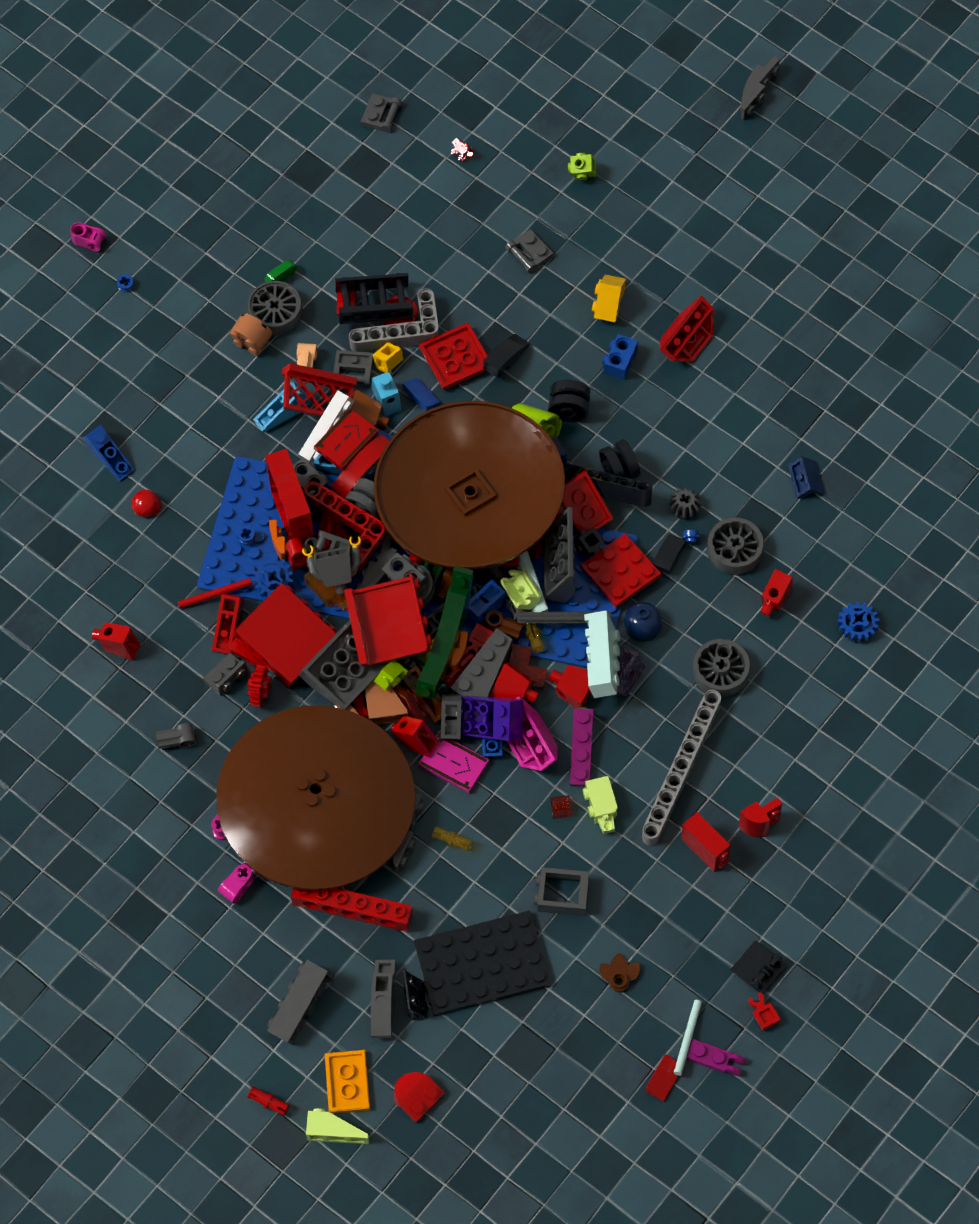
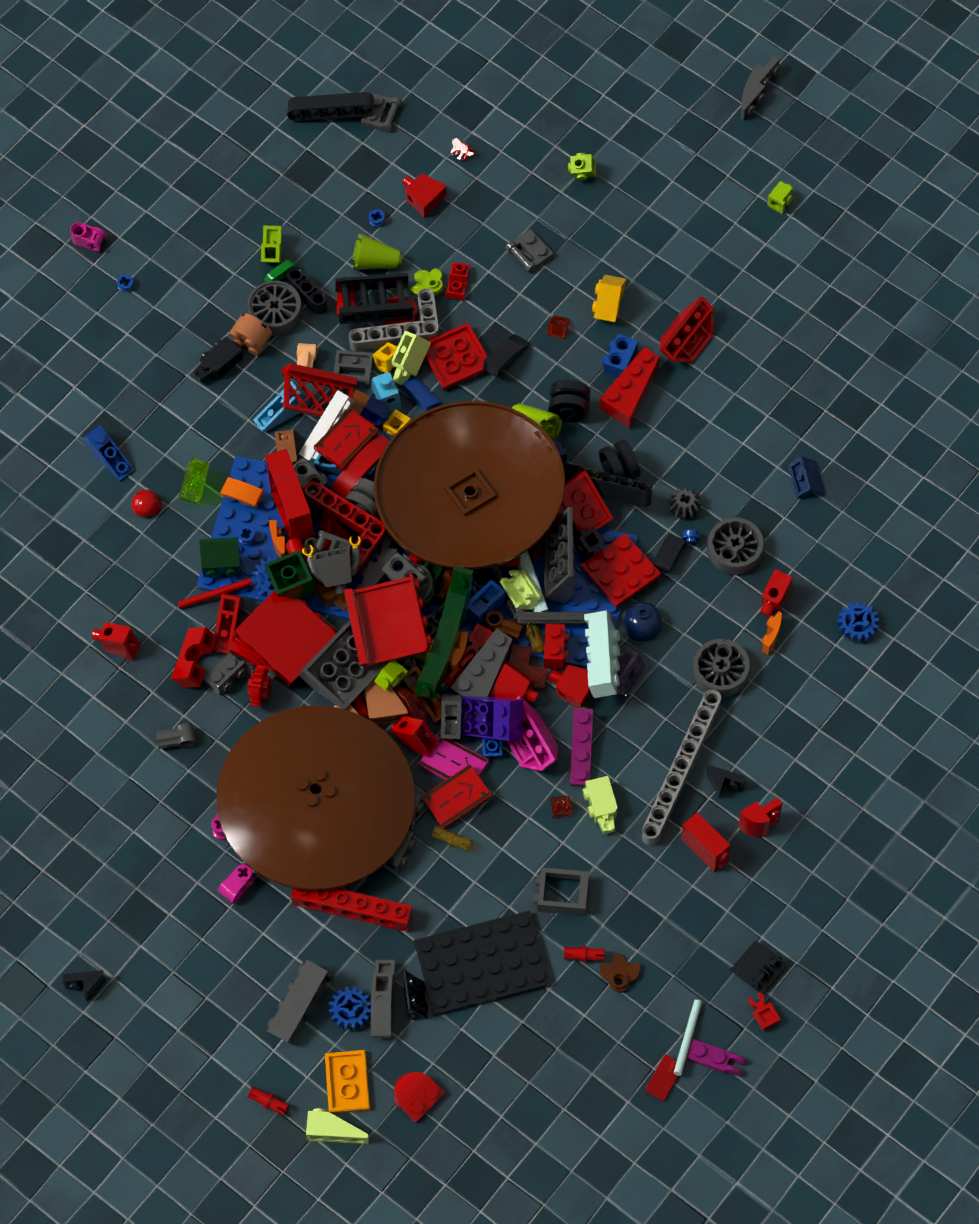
(89, 980): none -> black slope
(194, 481): none -> clear neon green brick
(196, 643): none -> red arch
(218, 360): none -> black hinge
(220, 557): none -> dark green slope
(242, 491): none -> orange slope
(272, 244): none -> lime brick
(286, 440): none -> nougat slope
(290, 576): none -> dark green slope
(308, 297): none -> black beam
(330, 106): none -> black beam
(341, 1010): none -> blue gear
(373, 214): none -> blue bush
(374, 255): none -> lime cone
(376, 410): none -> clear blue brick
(395, 421): none -> yellow brick
(409, 356): none -> yellowish green hinge
(424, 193): none -> red torso
(428, 280): none -> lime plate
(456, 796): none -> red tile
(458, 281): none -> red slope
(554, 646): none -> red brick
(558, 326): none -> clear red slope
(584, 953): none -> red pin
(630, 388): none -> red wedge
(720, 777): none -> black slope
(773, 629): none -> orange slope
(780, 197): none -> lime brick

